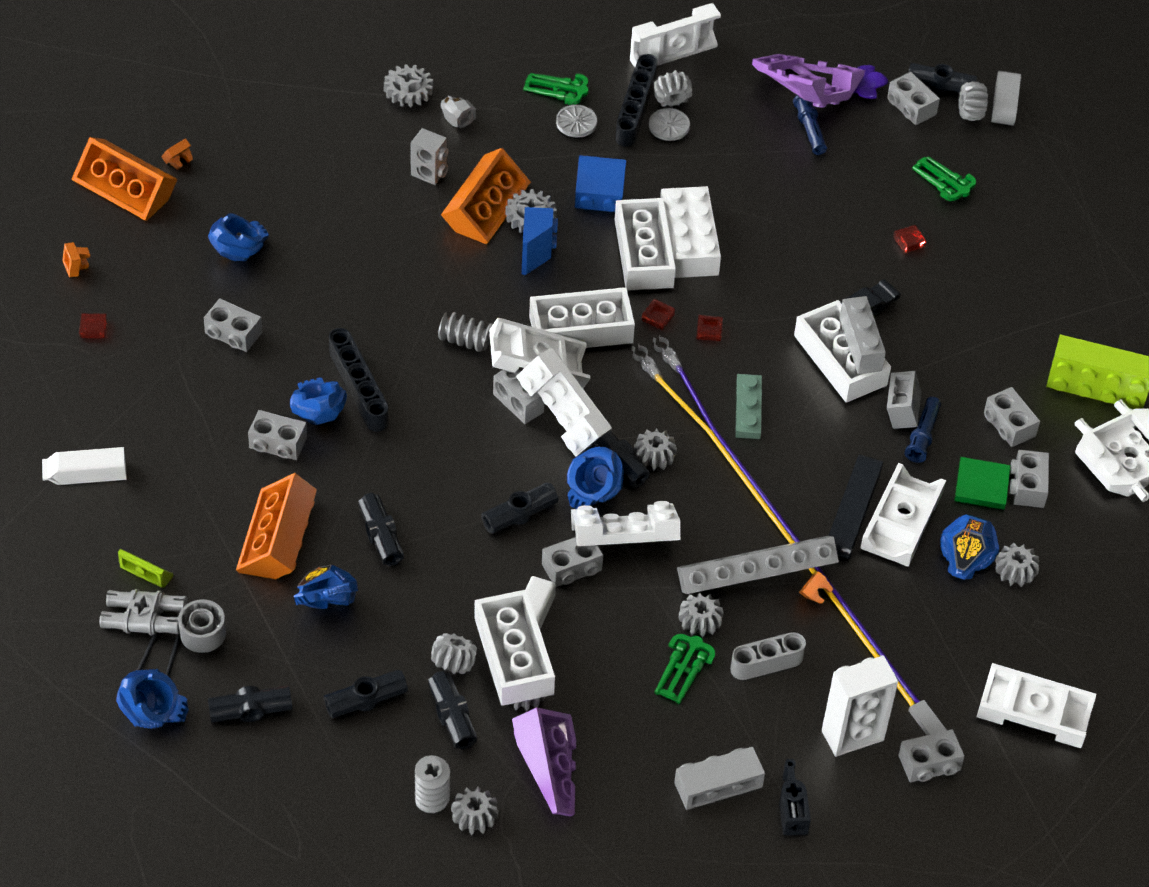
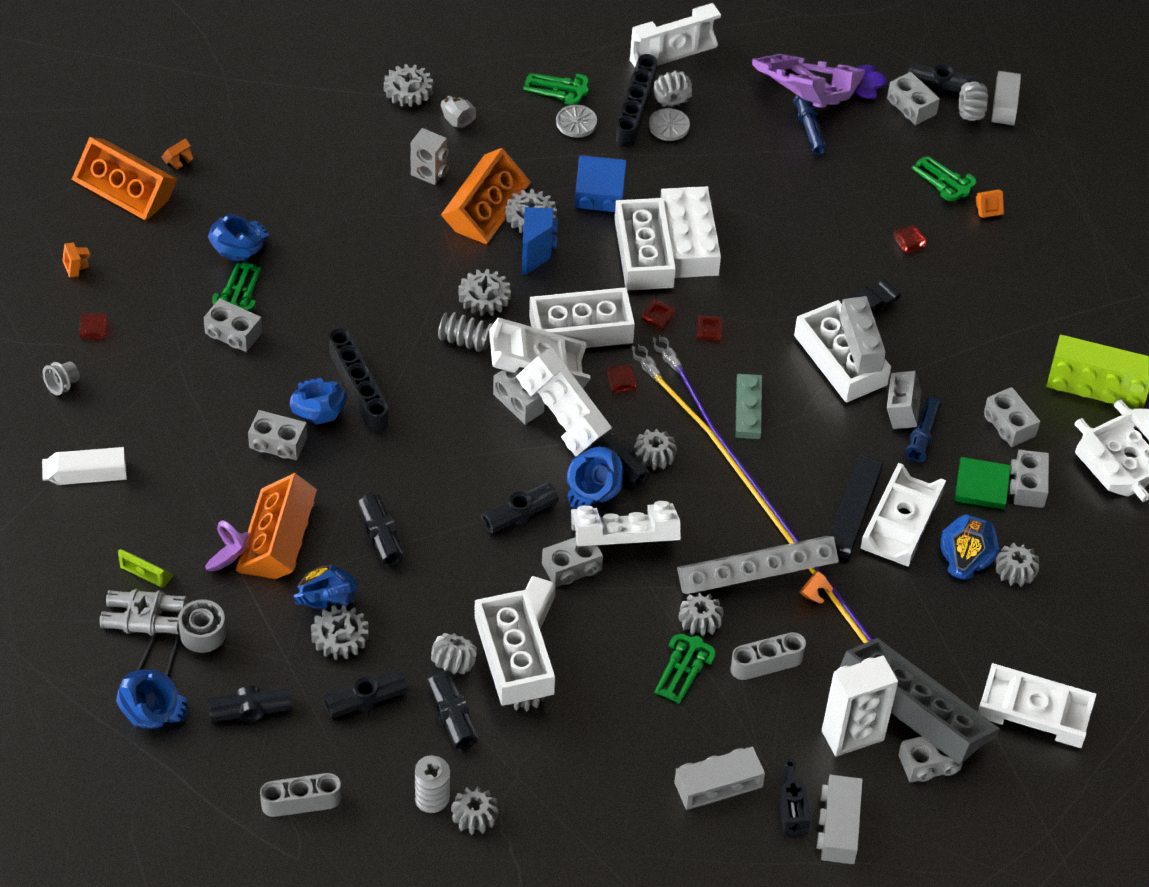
(60, 376): none -> light grey piece
(235, 545): none -> medium lavender piece
(246, 302): none -> green piece
(291, 804): none -> light grey beam
(339, 632): none -> light grey gear
(496, 292): none -> light grey gear
(547, 747): medium lavender wedge -> none
(621, 378): none -> clear red tile
(840, 819): none -> light grey brick
(928, 705): none -> dark grey arch
(990, 203): none -> orange tile

